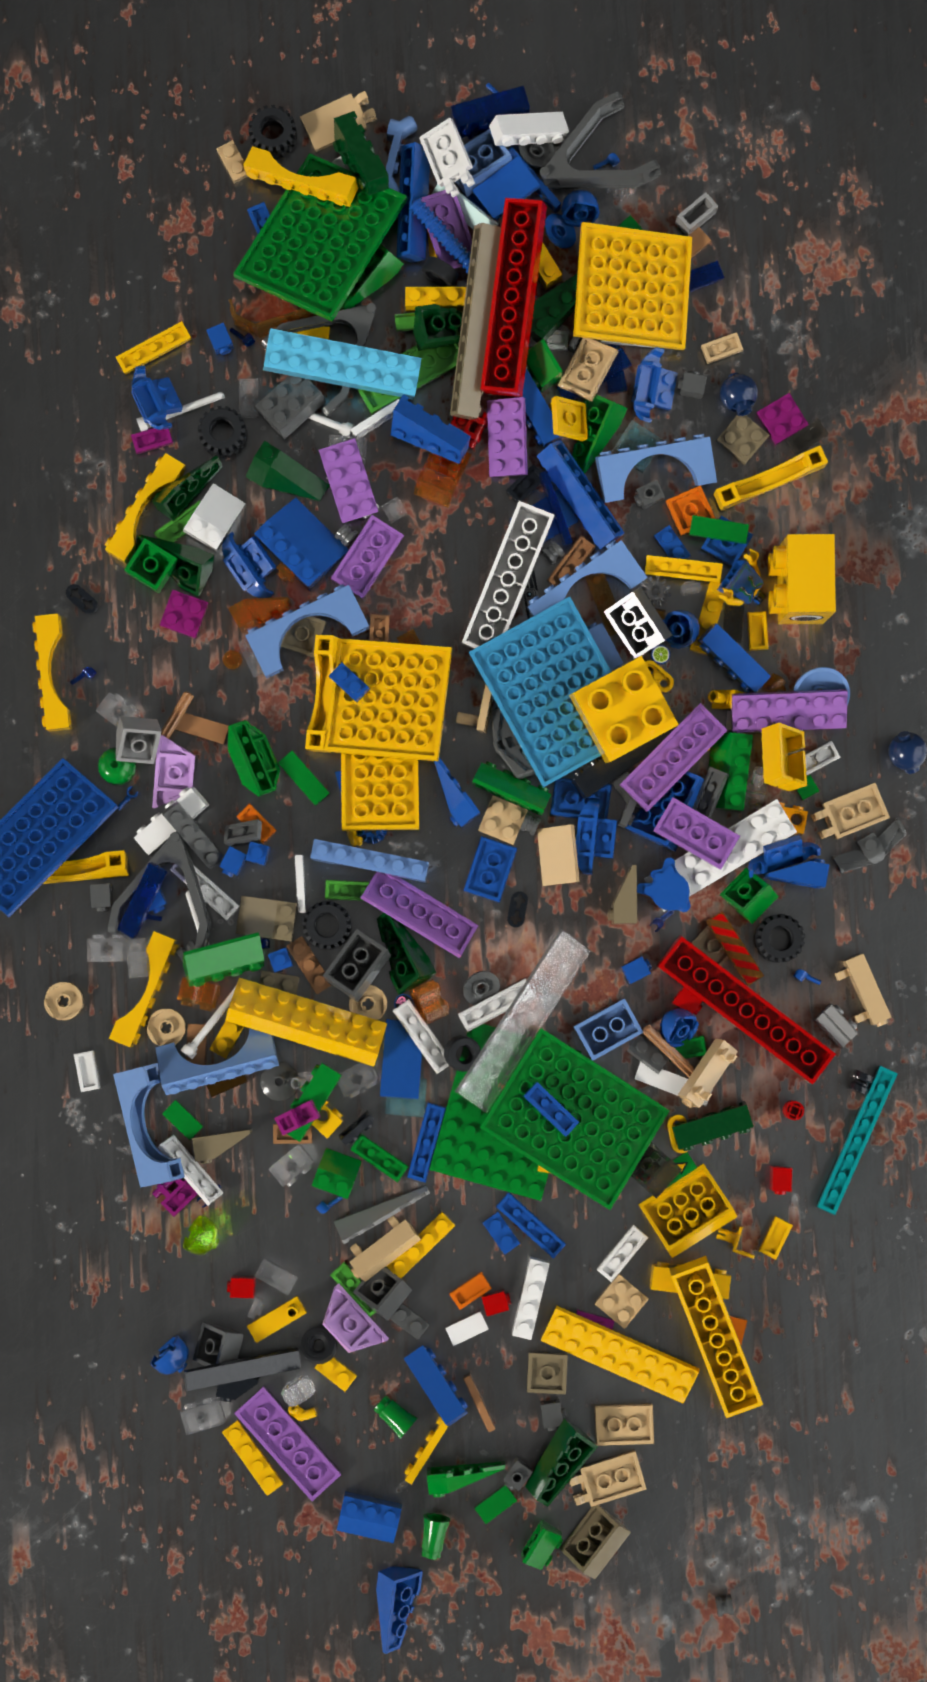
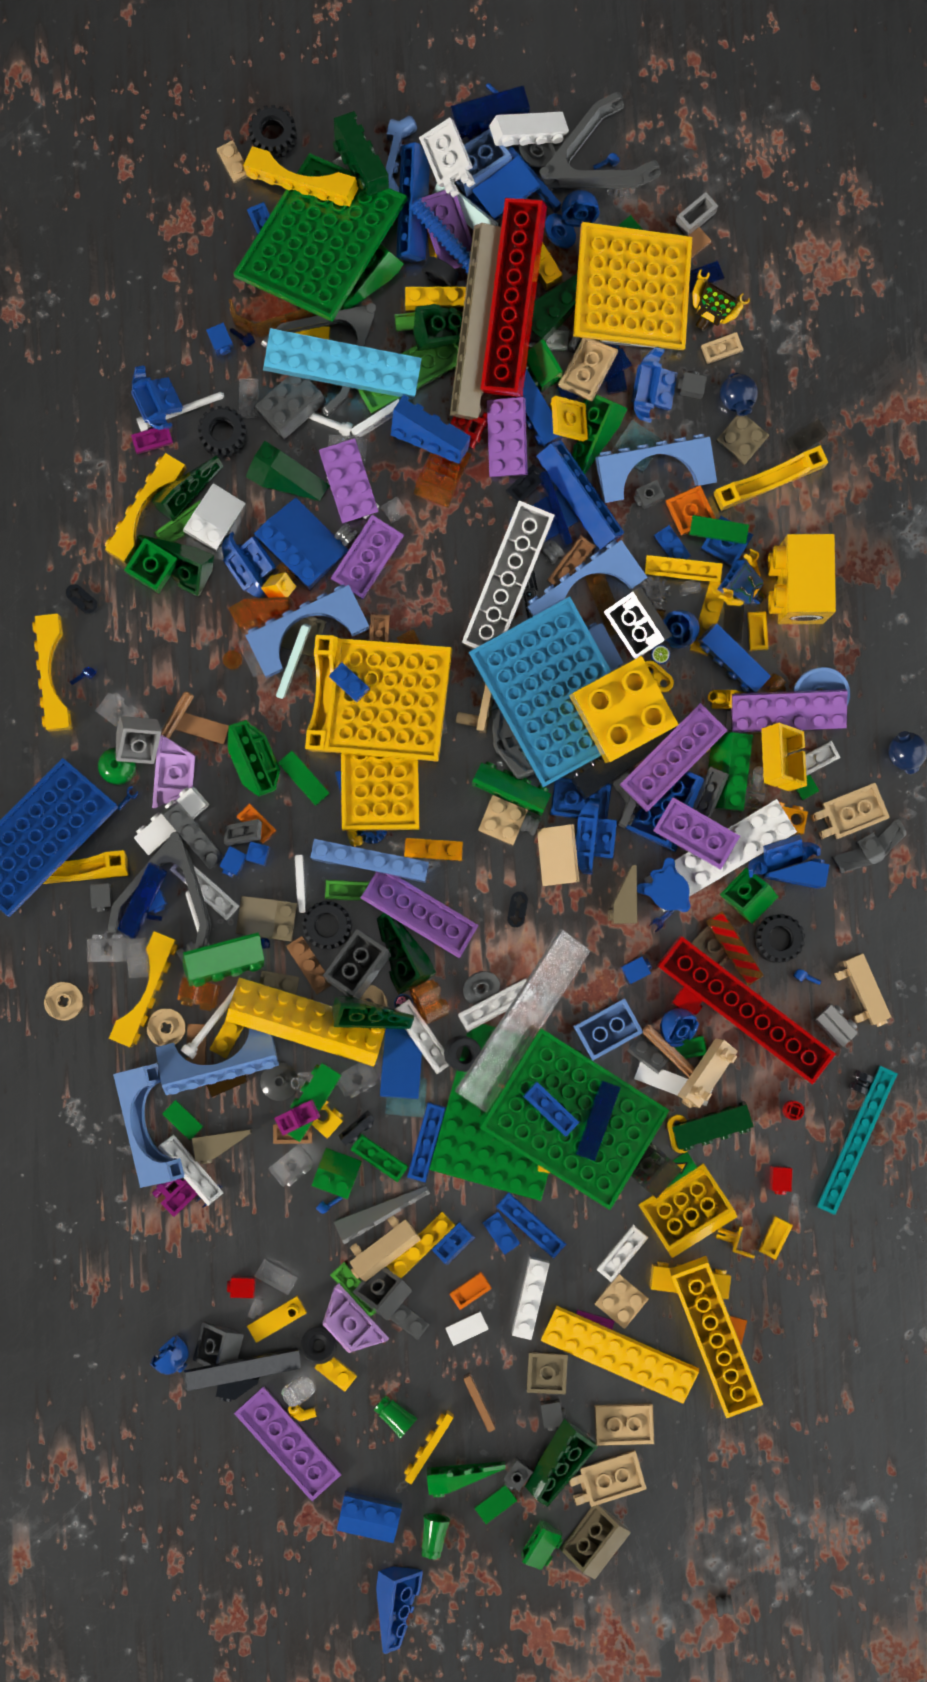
(87, 1071): white tile -> none
(153, 347): yellow plate -> none
(184, 614): magenta plate -> none
(195, 1423): clear brick -> none
(202, 1236): clear neon green cylinder -> none
(252, 1457): yellow plate -> none
(278, 586): none -> yellow brick
(280, 960): blue brick -> none
(293, 661): none -> light aqua tile
(320, 122): tan tile -> none
(359, 1013): none -> dark green wedge
(433, 849): none -> light orange plate
(436, 1386): blue brick -> none
(453, 1243): none -> blue hinge
(458, 802): blue wedge -> none
(490, 869): blue tile -> none
(496, 1302): red brick -> none
(598, 1120): none -> clear blue tile
(714, 303): none -> torso
(782, 419): magenta plate -> none

